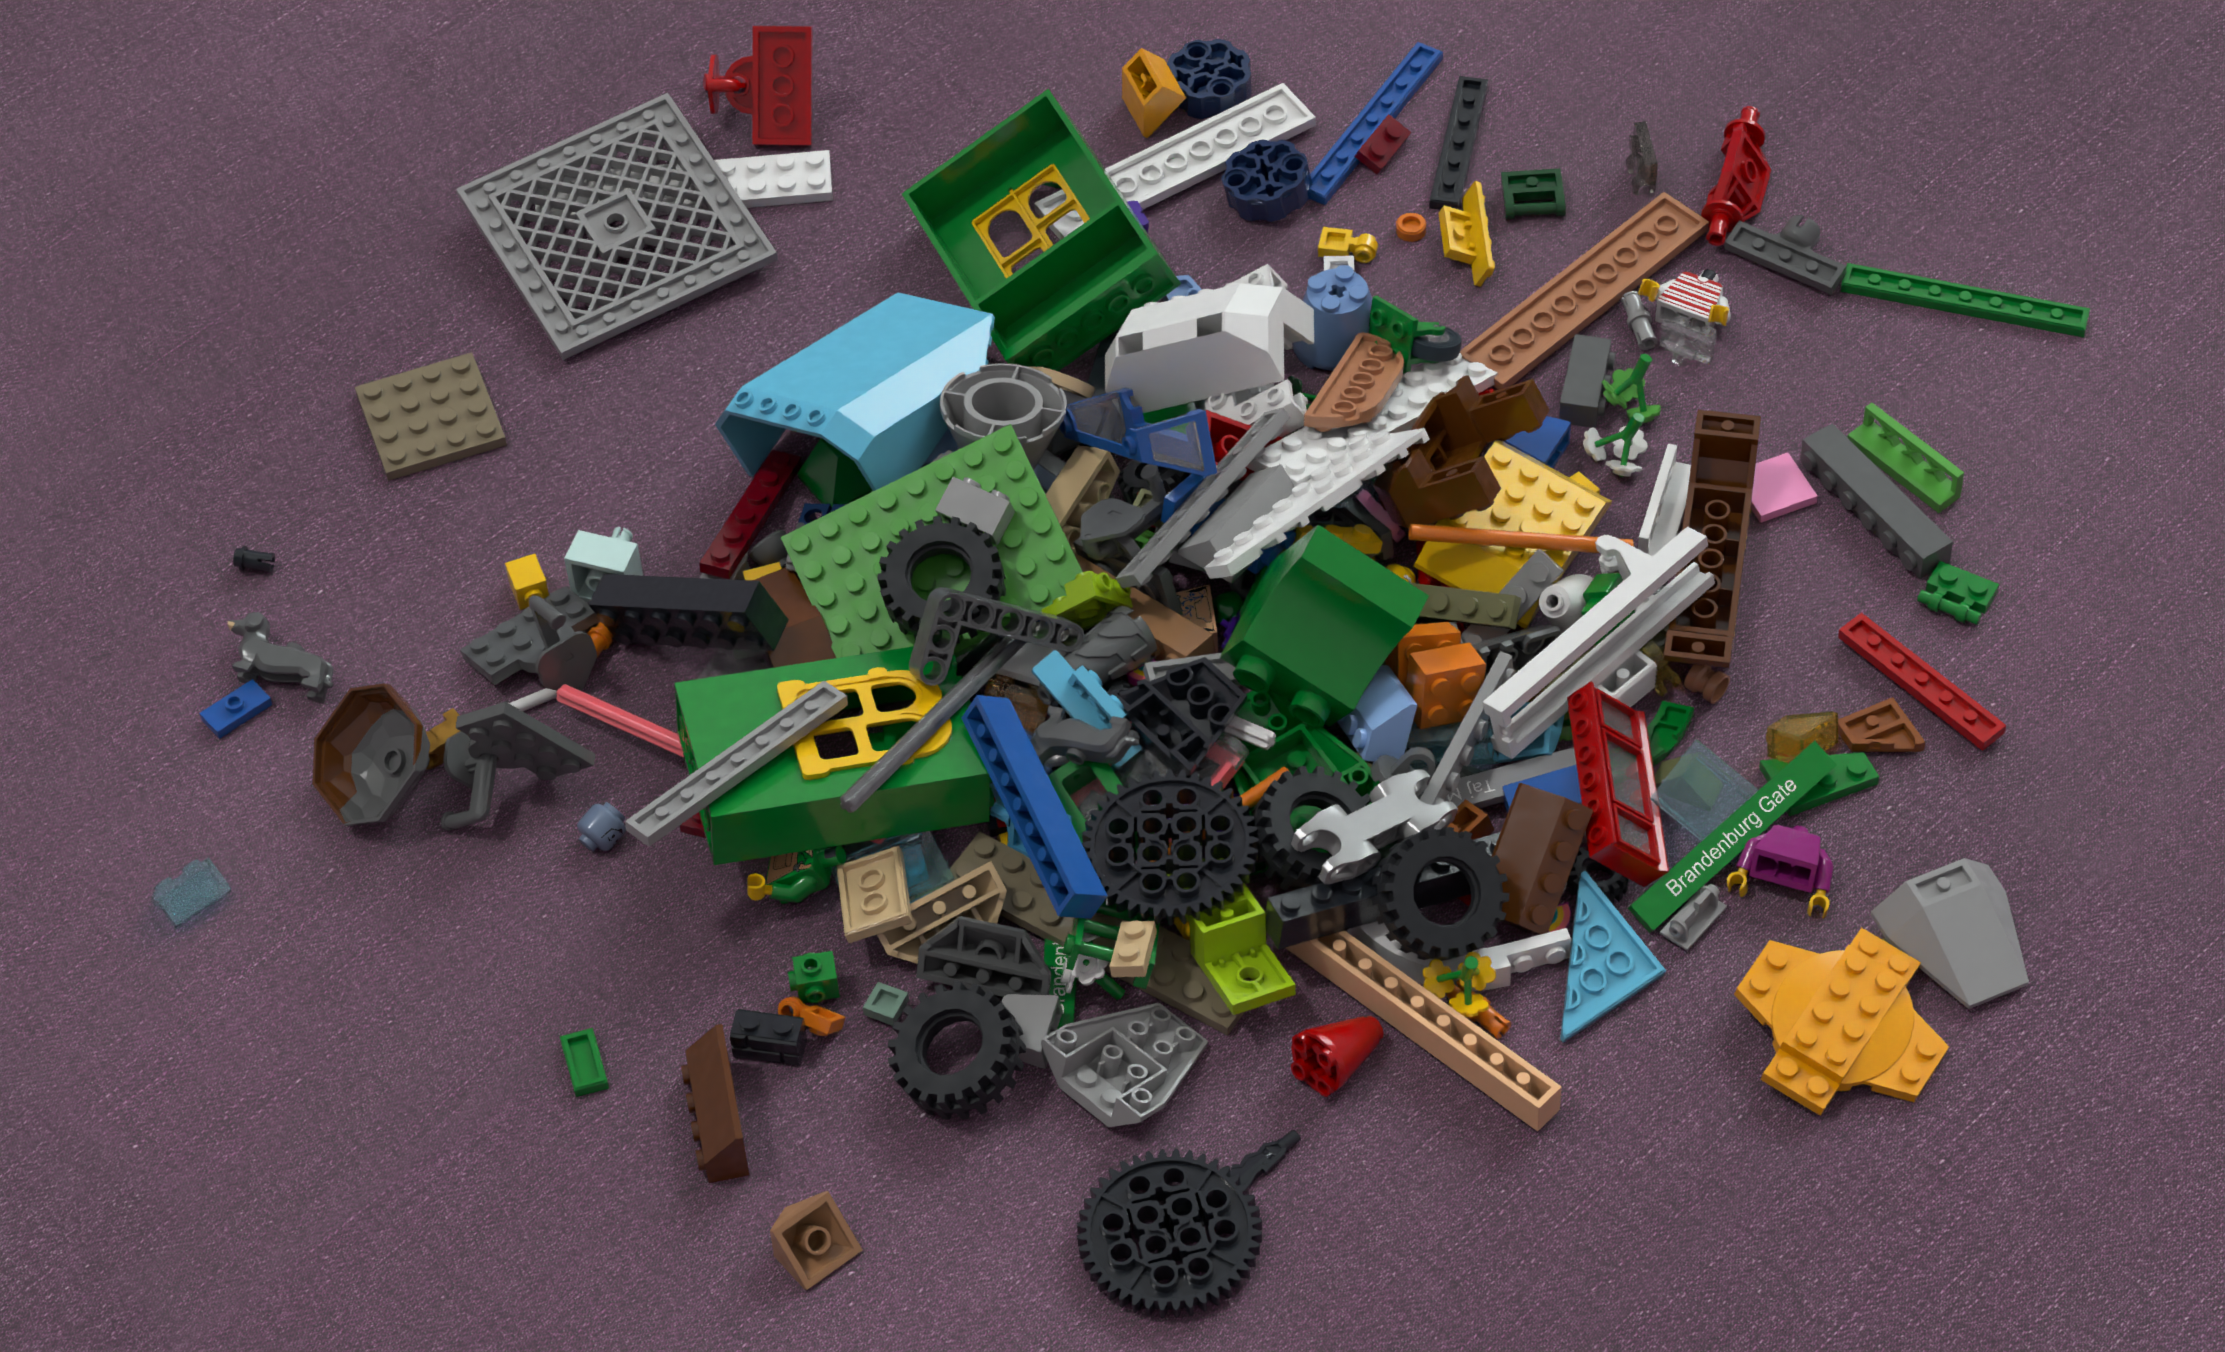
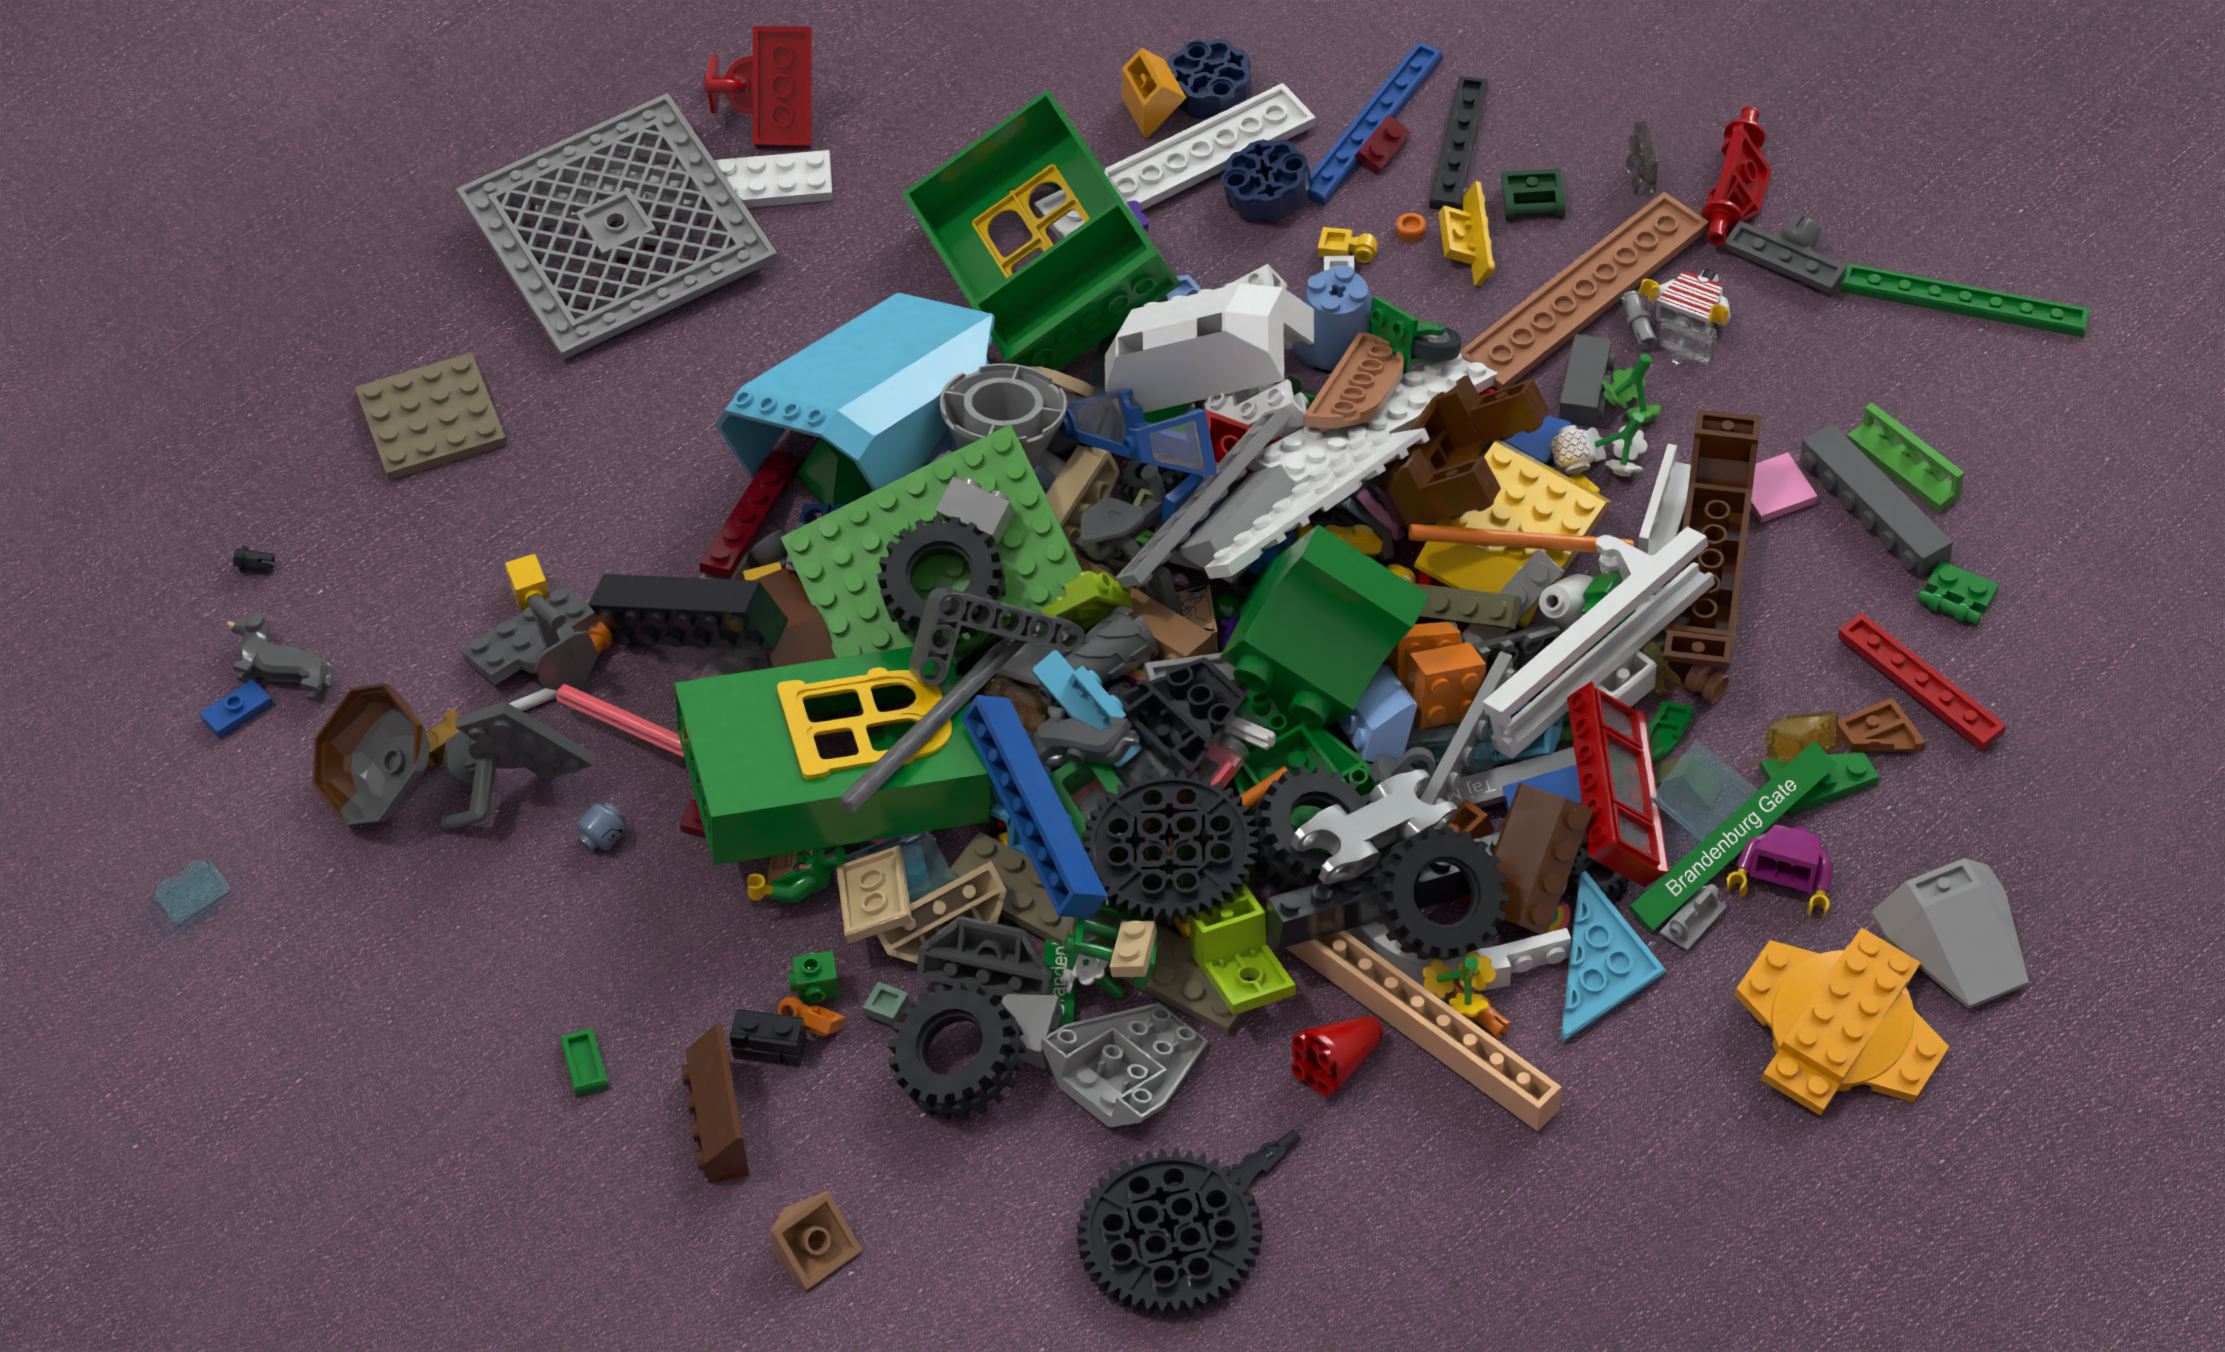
(597, 555): light aqua brick -> none
(736, 763): light grey plate -> none
(1572, 450): none -> white head

